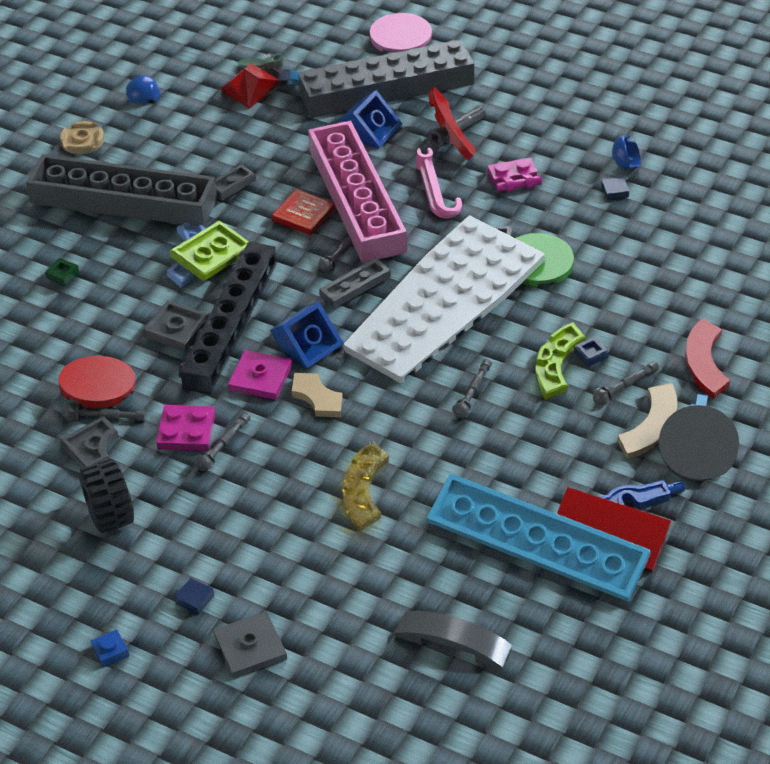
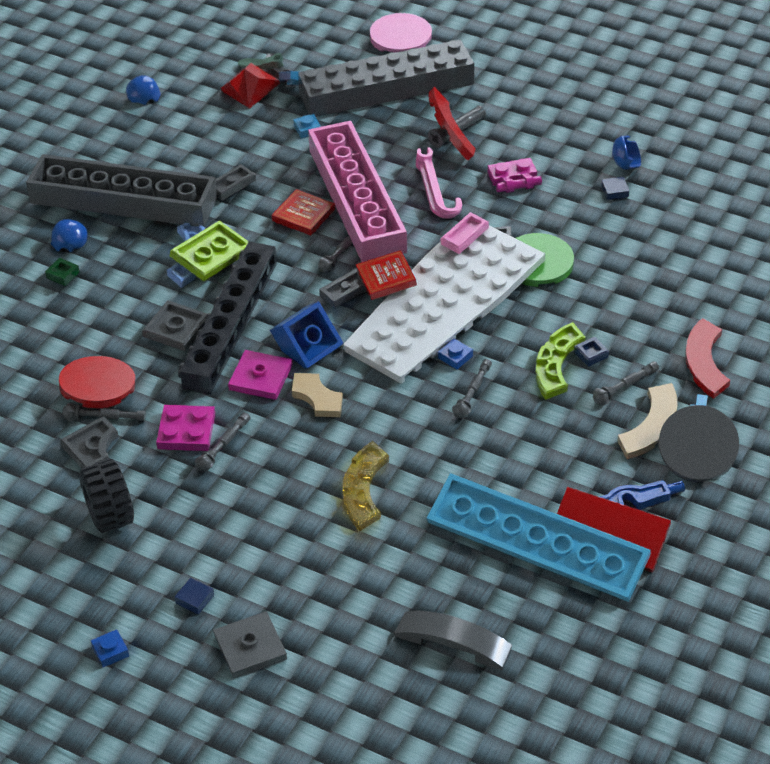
(68, 235): none -> blue hair
(82, 138): tan tile -> none
(305, 123): none -> dark azure plate
(372, 120): blue slope -> none
(386, 275): none -> red tile
(455, 353): none -> blue plate
(464, 233): none -> bright pink tile

